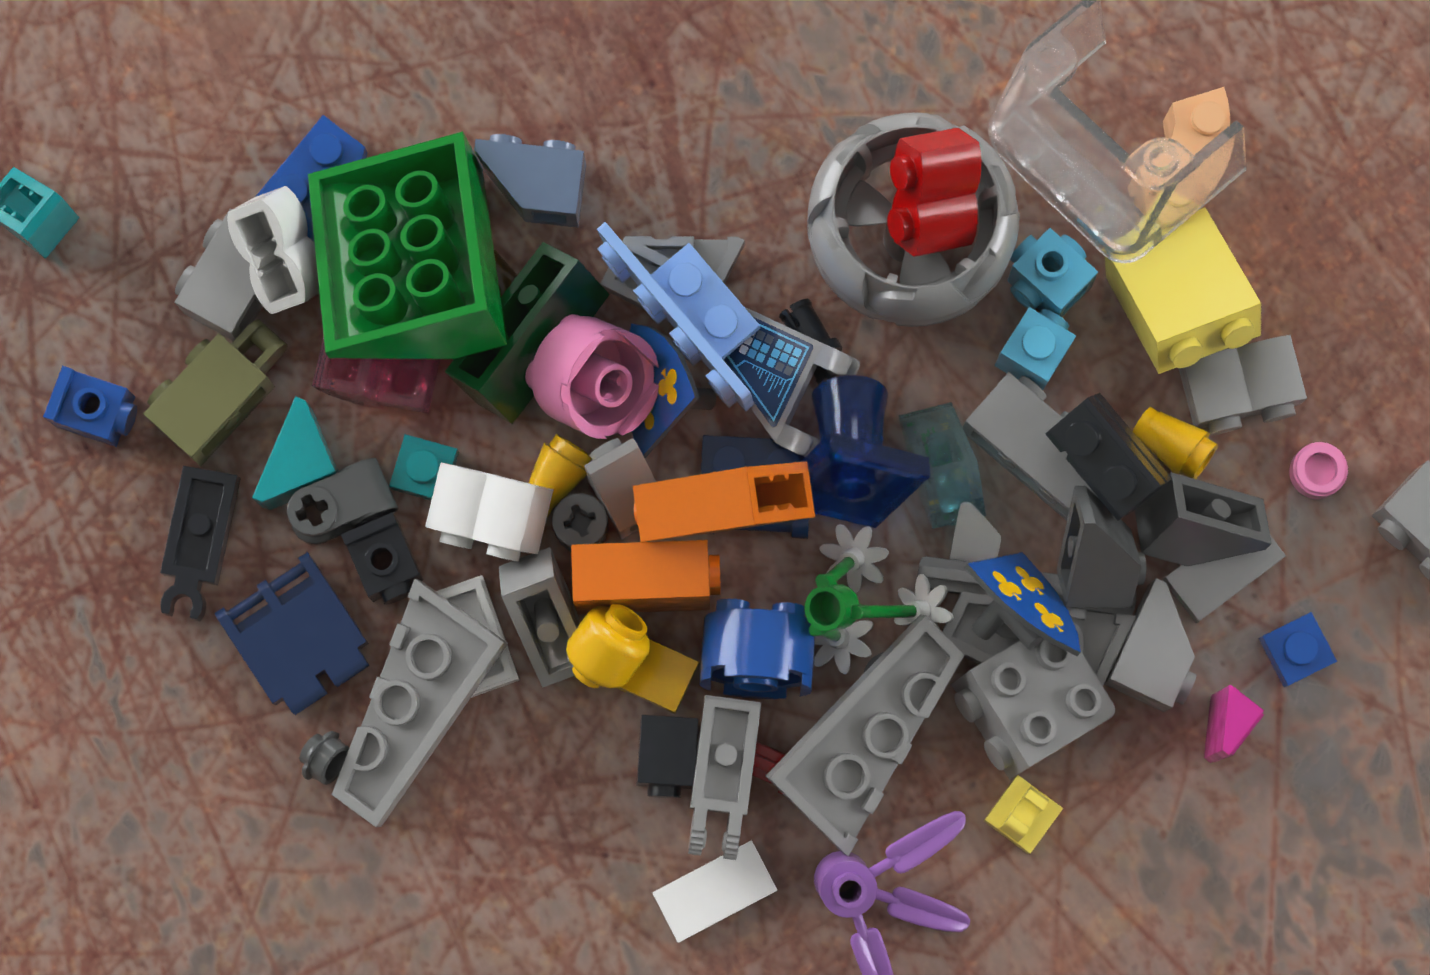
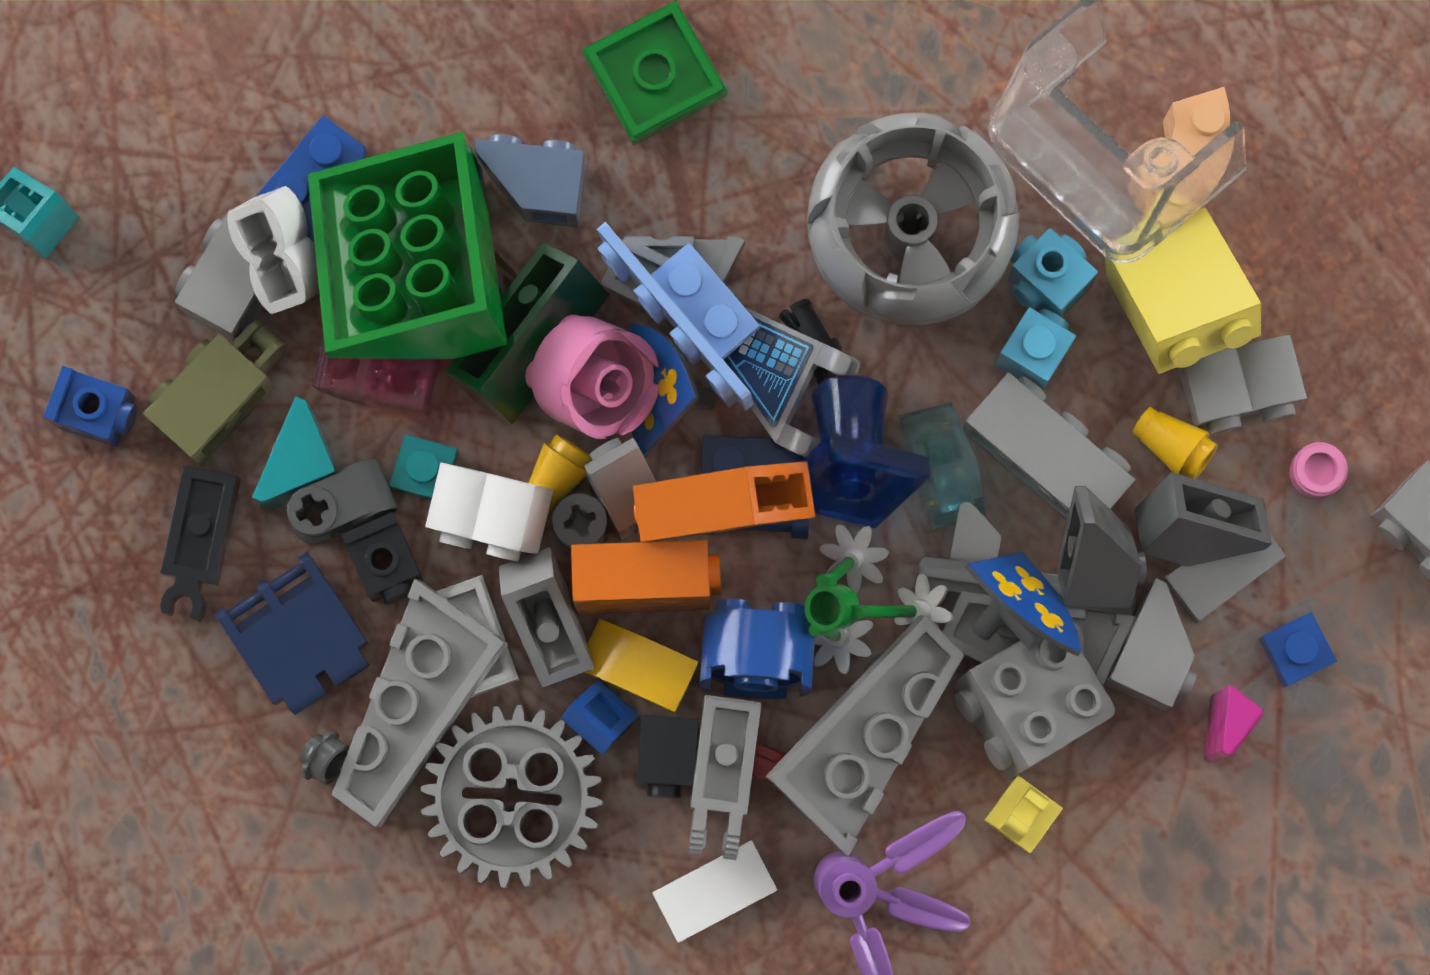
(506, 847): none -> light grey gear
(600, 716): none -> blue plate
(608, 646): yellow head -> none
(654, 72): none -> green plate
(935, 191): red brick -> none
(1108, 456): black brick -> none

